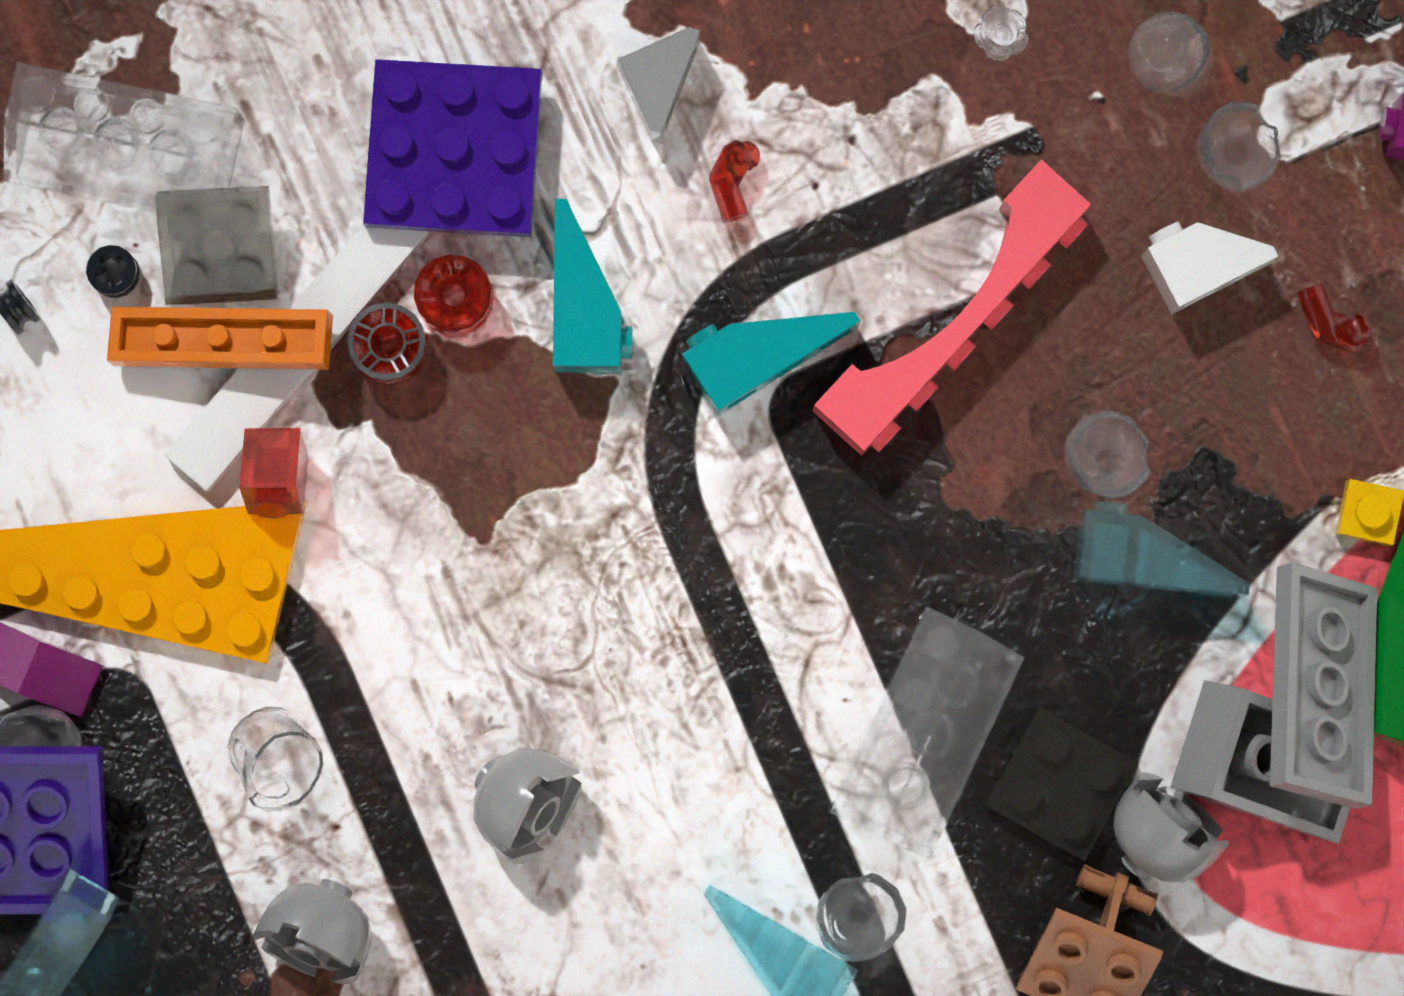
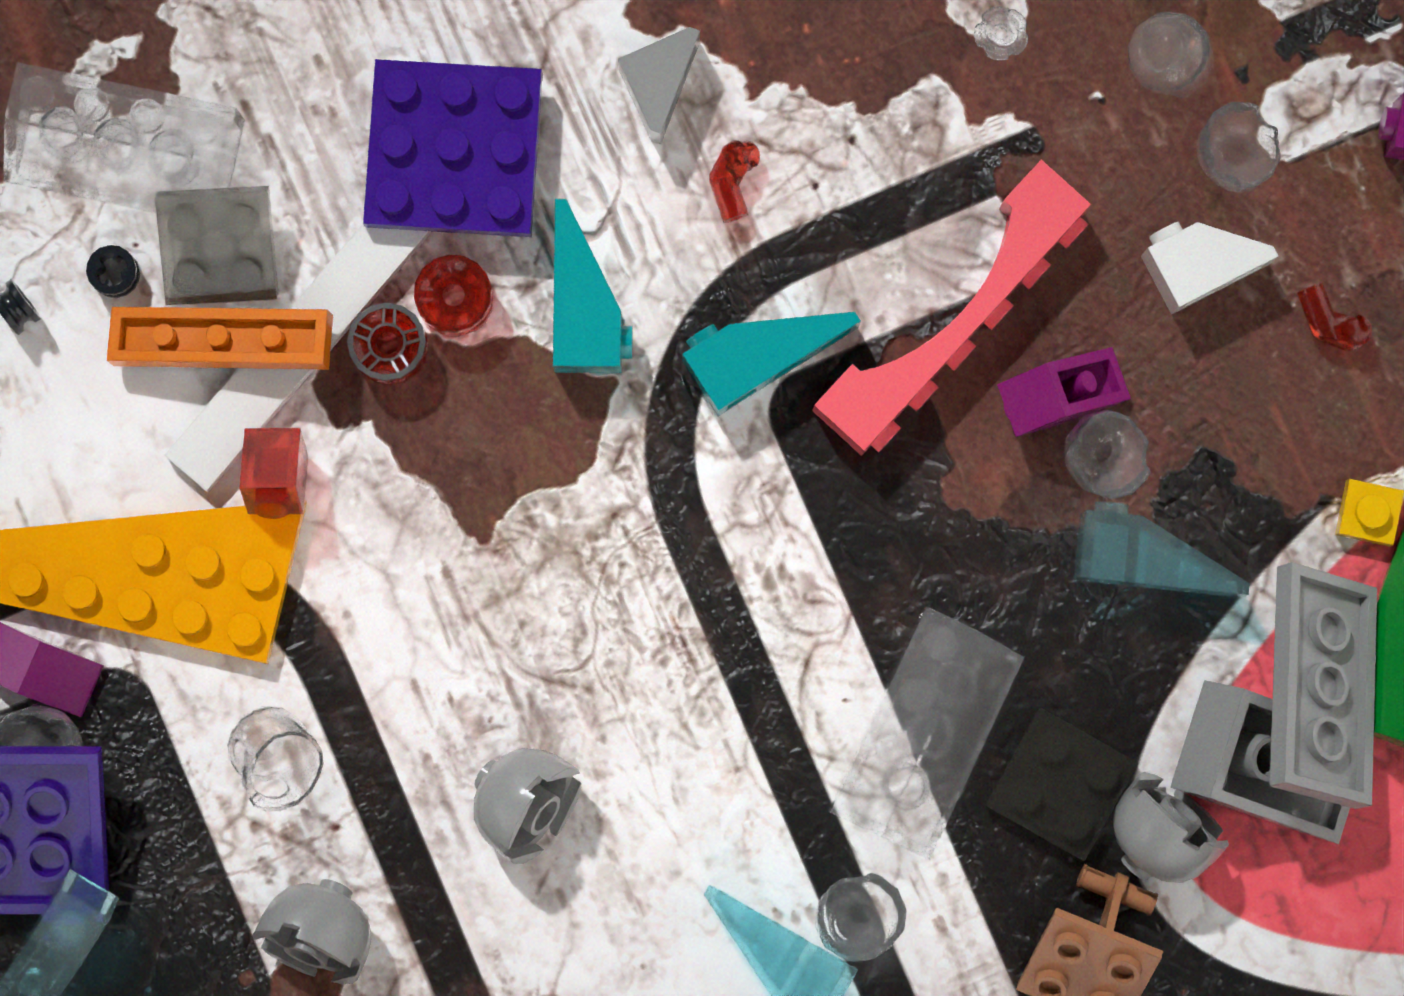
(1063, 391): none -> magenta slope

